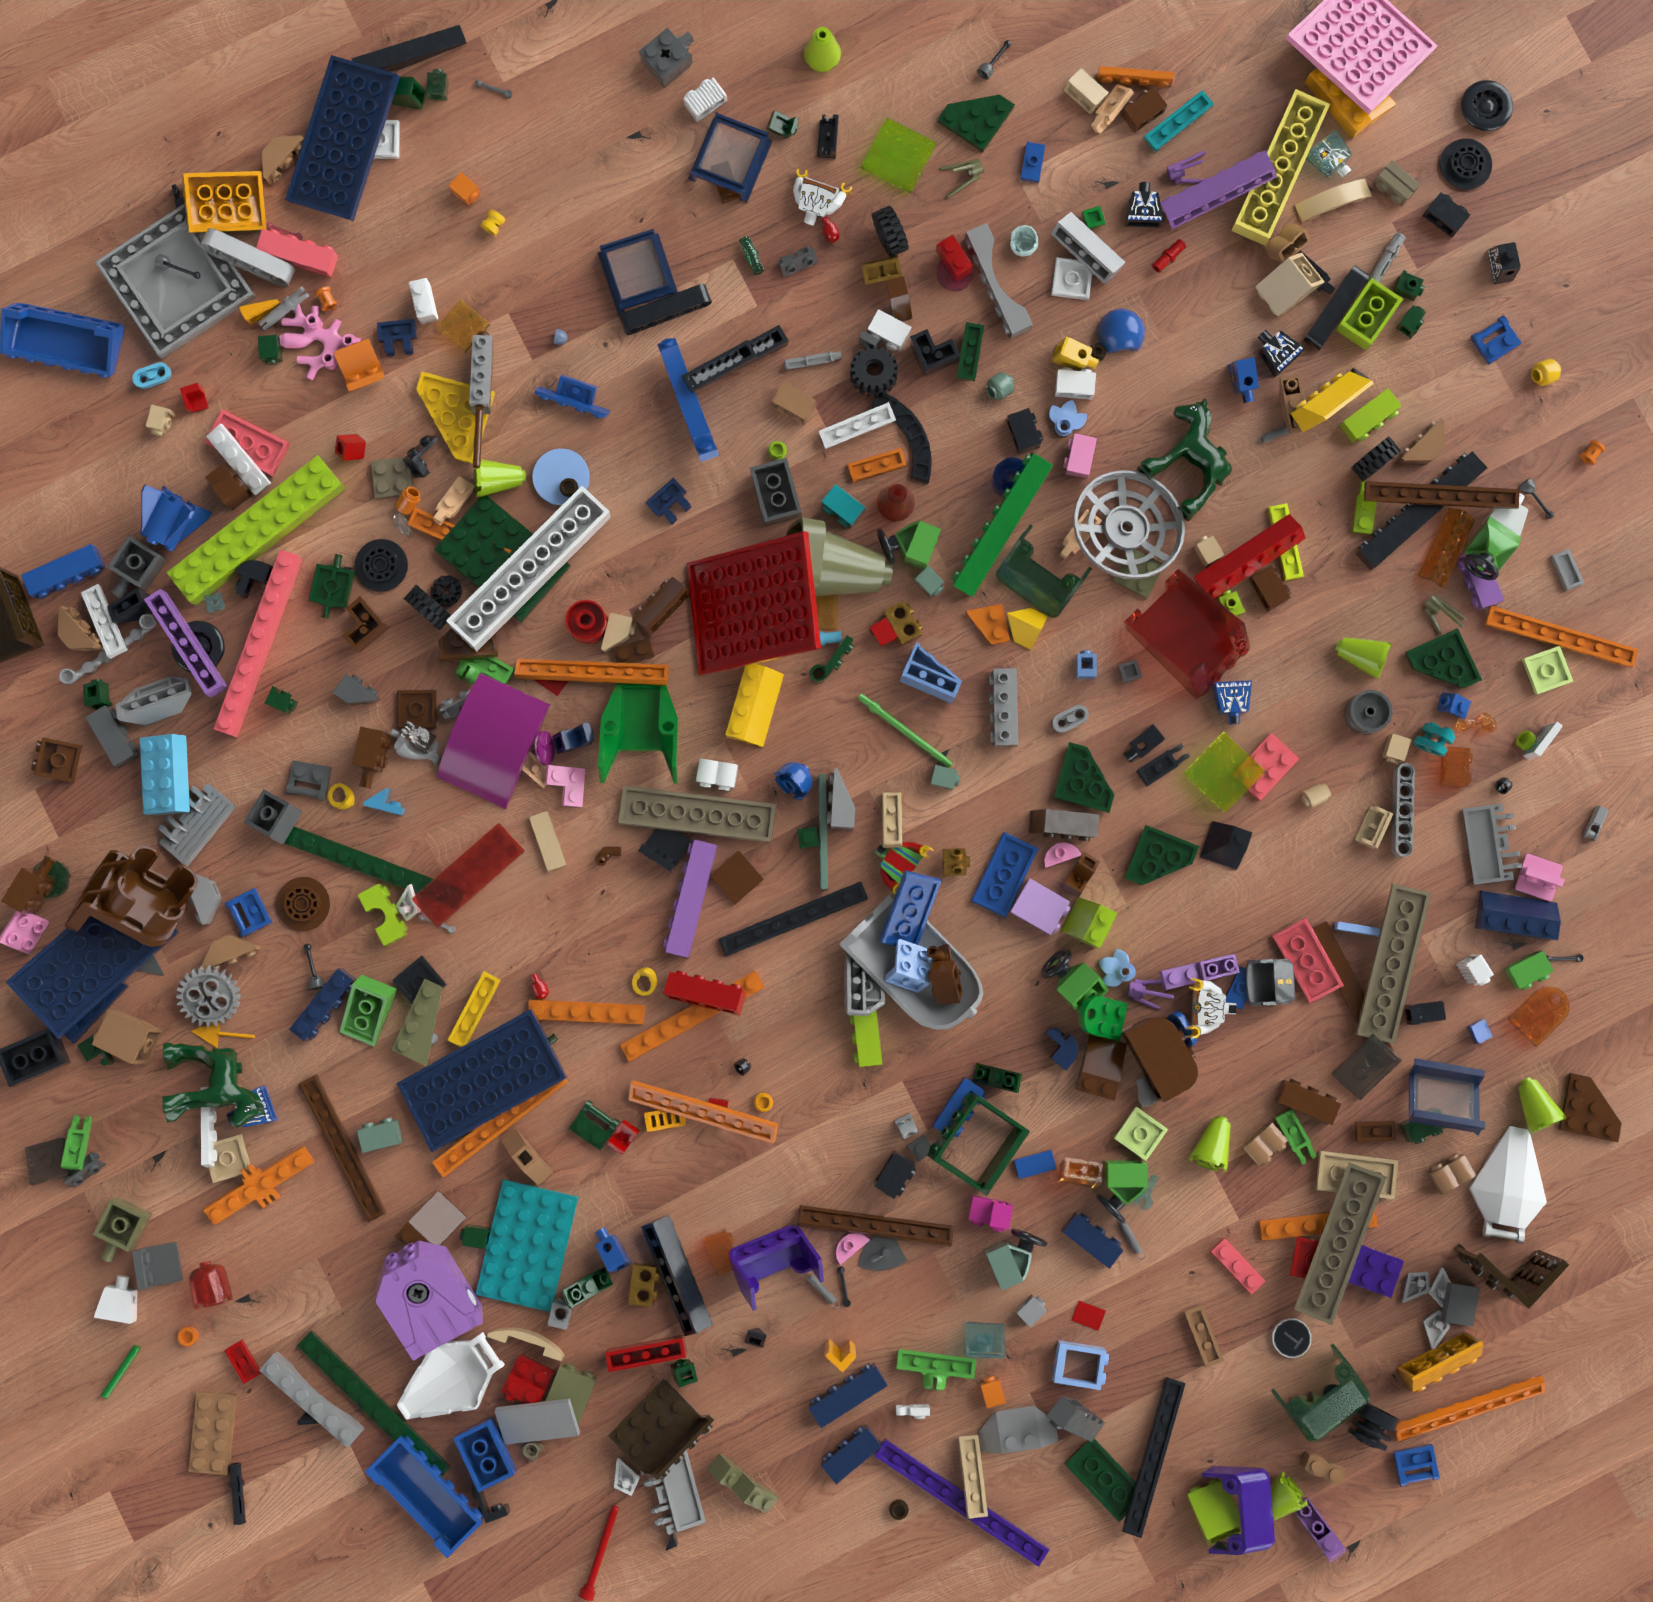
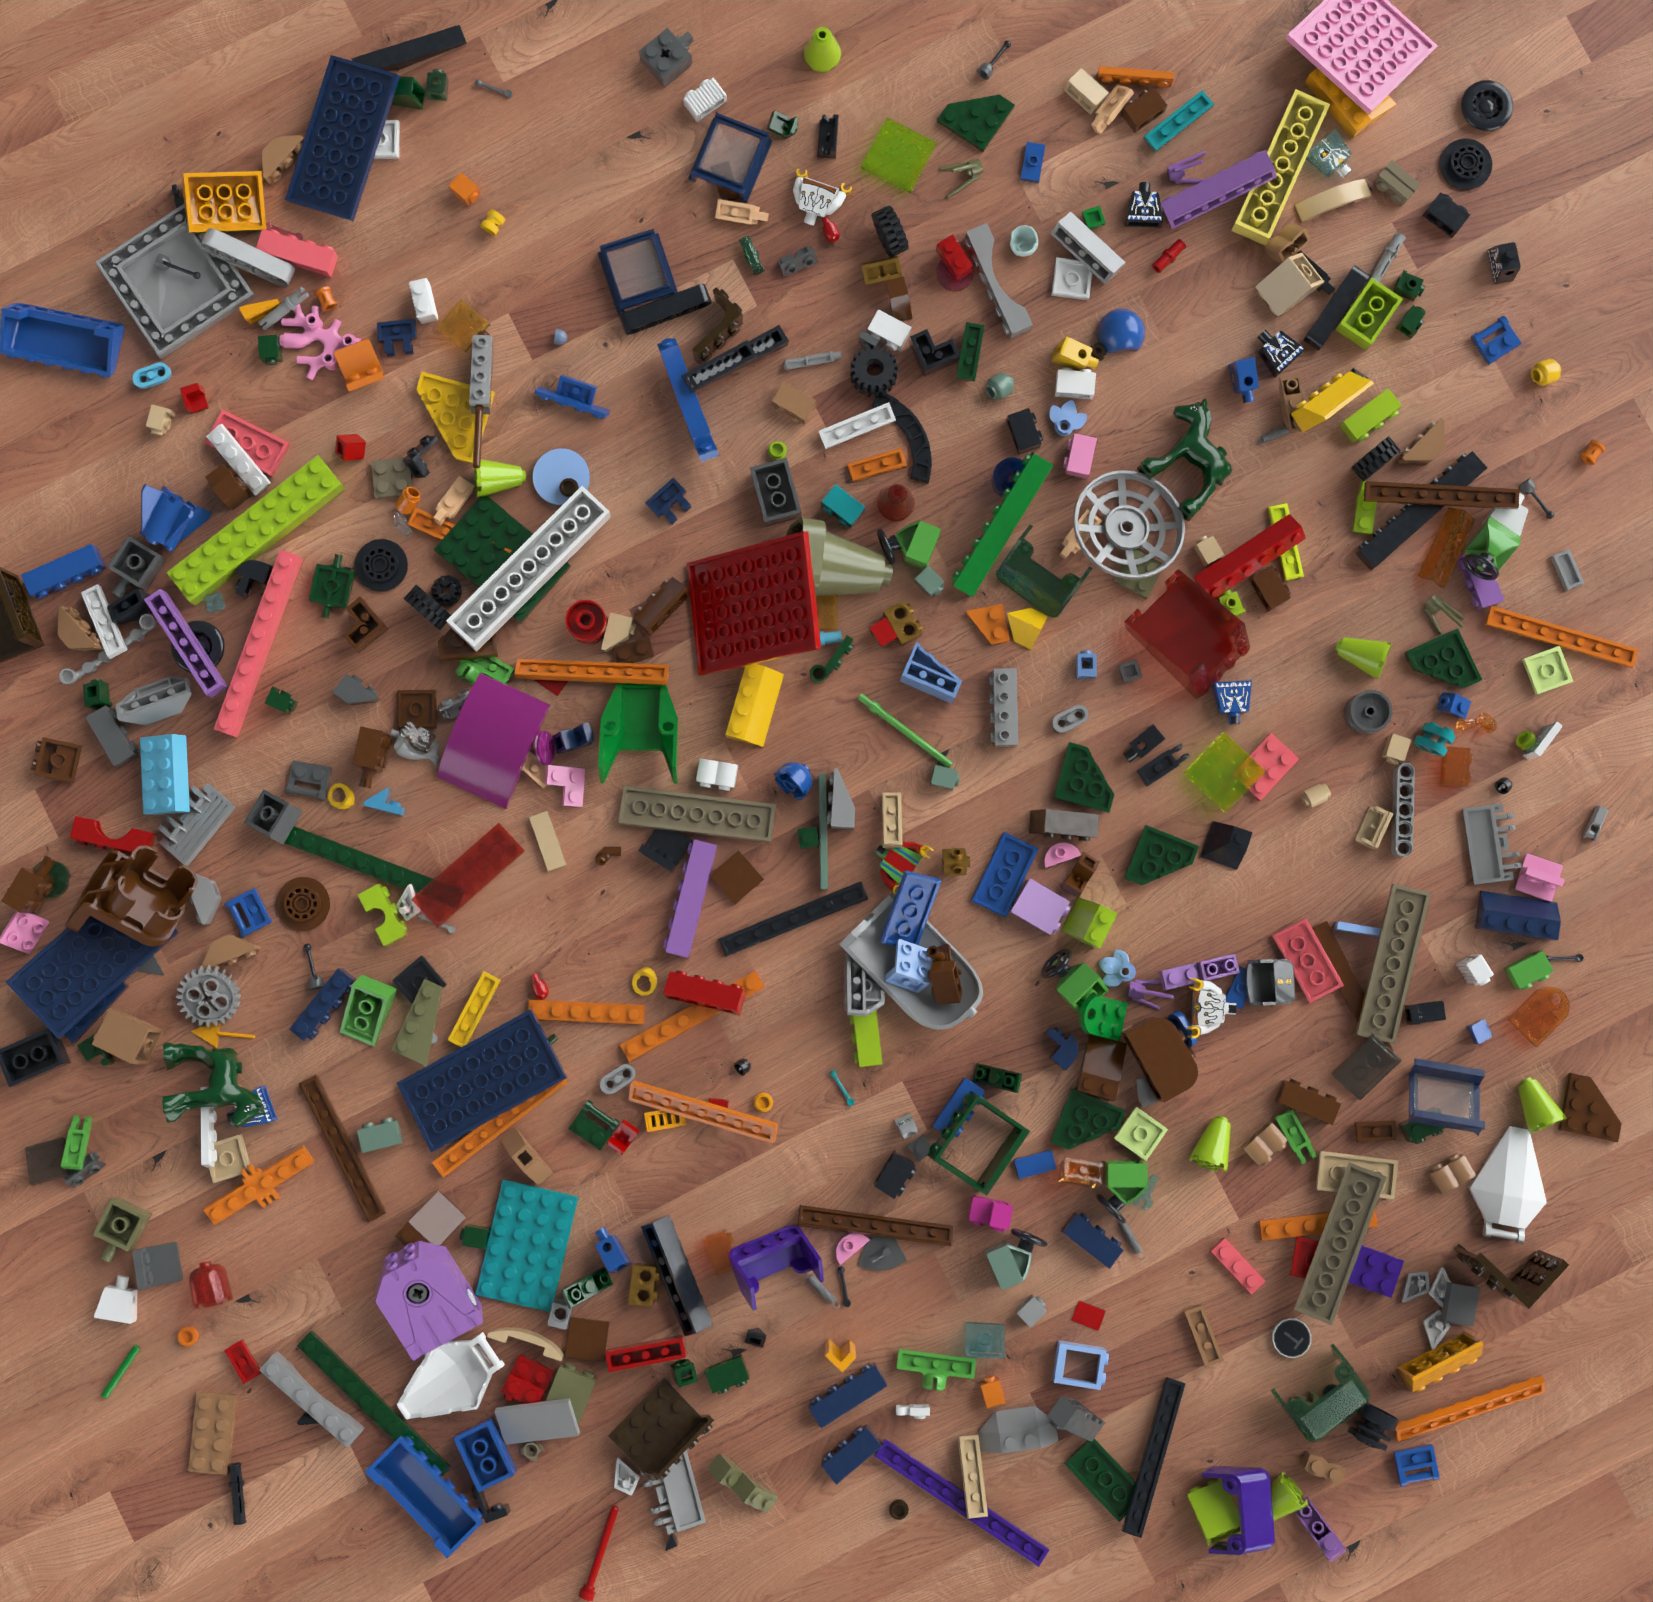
(90, 830): none -> red arch
(587, 1339): none -> reddish brown tile
(617, 1078): none -> light grey plate
(727, 1374): none -> dark green brick
(728, 327): none -> dark brown bracket
(739, 212): none -> light nougat hinge
(850, 1101): none -> teal hinge
(1085, 1120): none -> dark green plate

